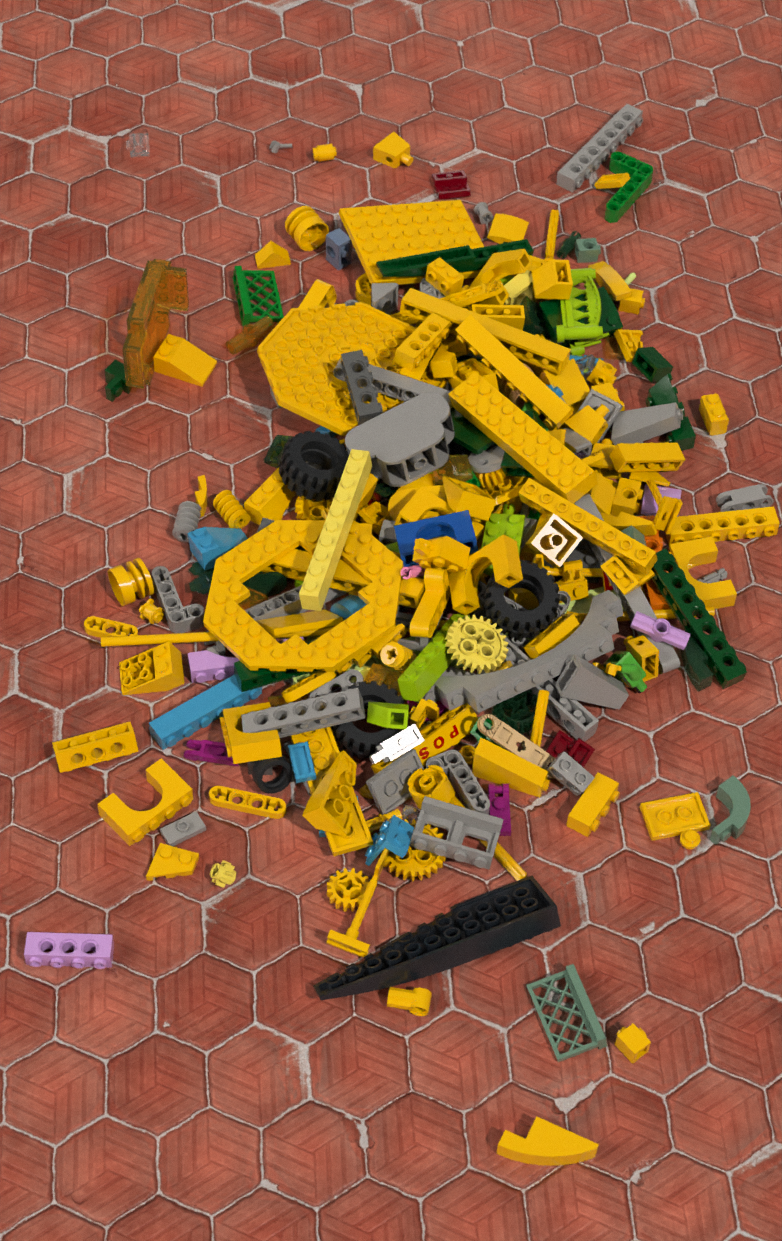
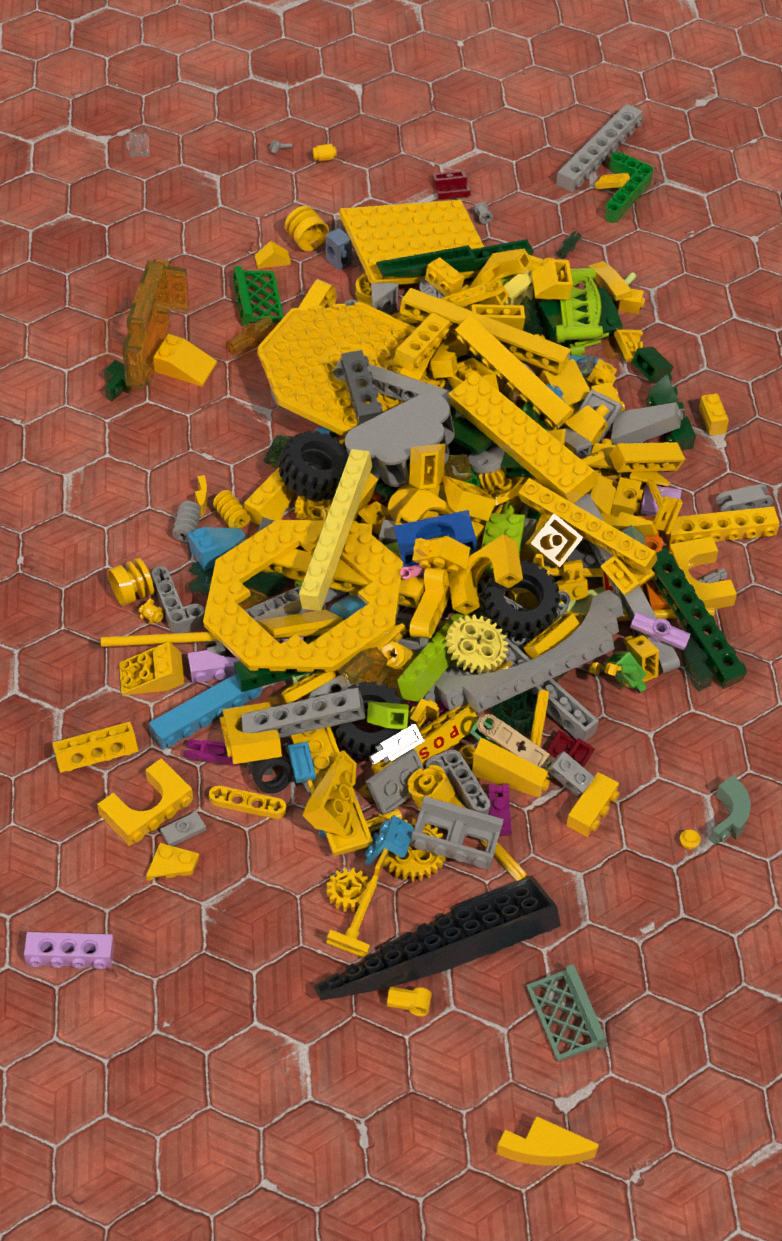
(104, 624): yellow beam -> none
(223, 874): light yellow gear -> none
(364, 666): none -> clear yellow slope
(392, 151): yellow torso -> none
(410, 813): clear hinge -> none
(427, 465): none -> yellow slope
(507, 228): yellow slope -> none
(552, 233): yellow axle -> none
(587, 250): sand green brick -> none
(590, 684): light grey slope -> none
(632, 1042): yellow brick -> none
(674, 815): yellow tile -> none

